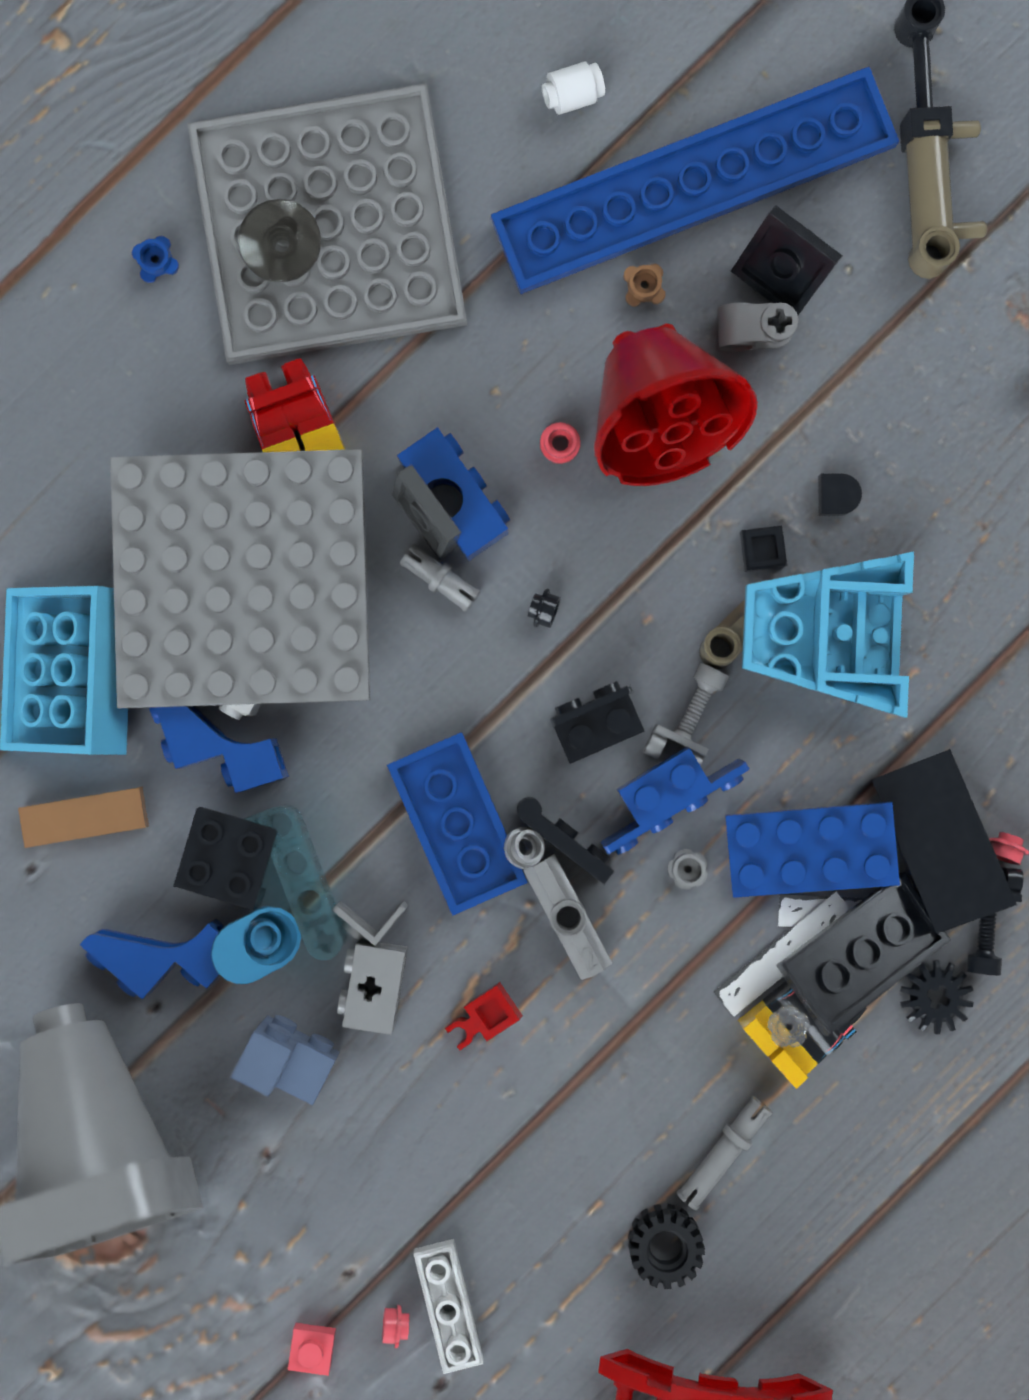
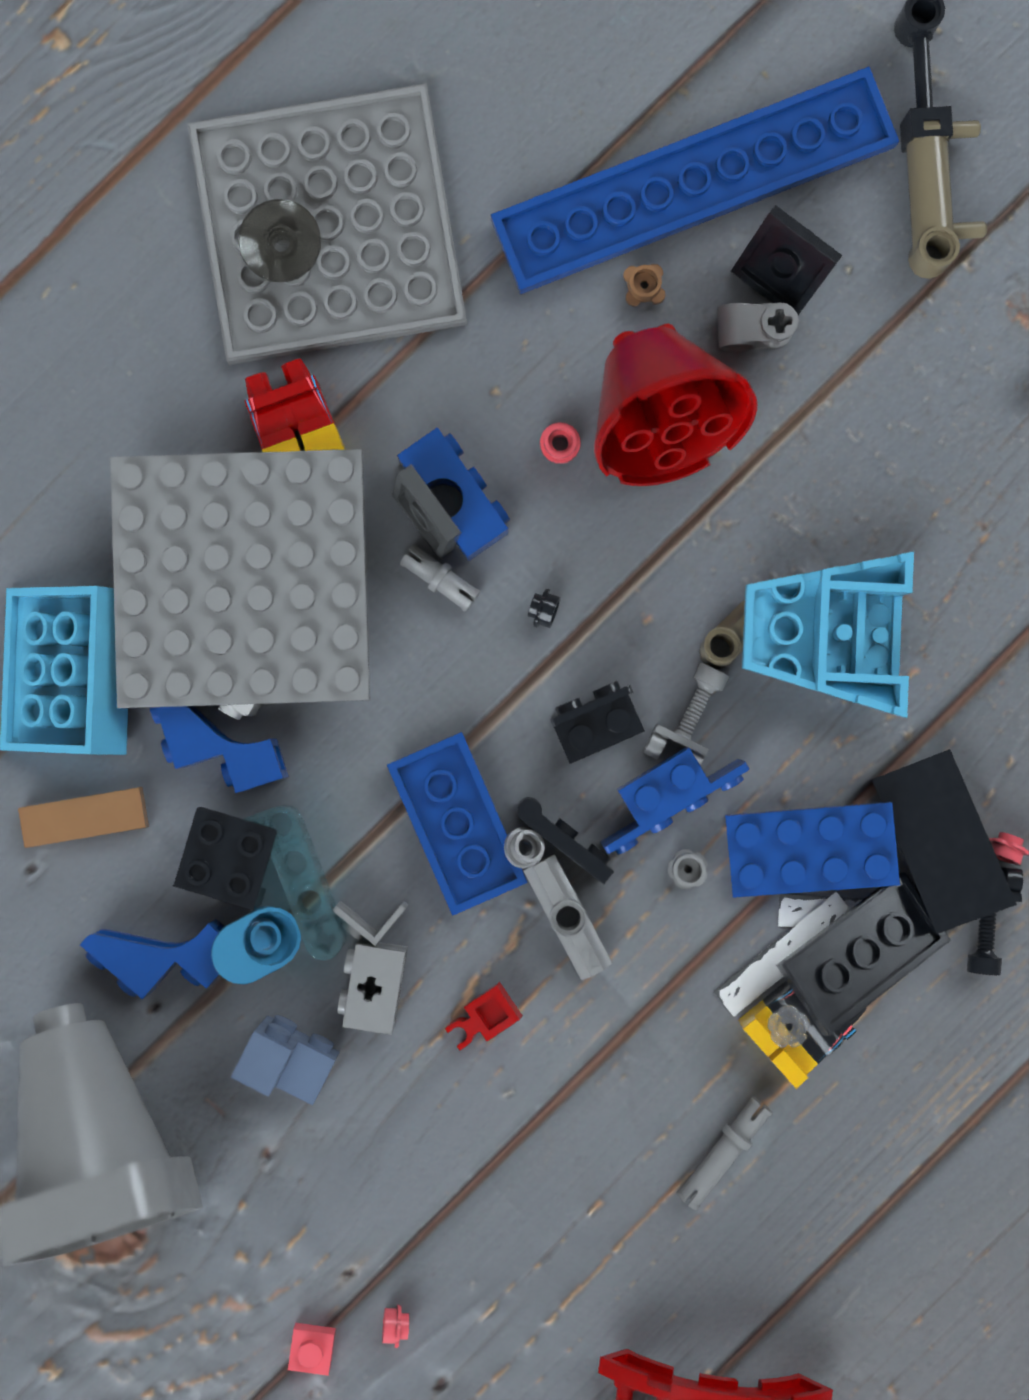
(147, 250): blue plate -> none
(443, 1285): white tile -> none
(573, 87): white brick -> none
(666, 1270): black tyre -> none
(763, 548): black tile -> none
(838, 494): black tile -> none
(931, 981): black gear -> none

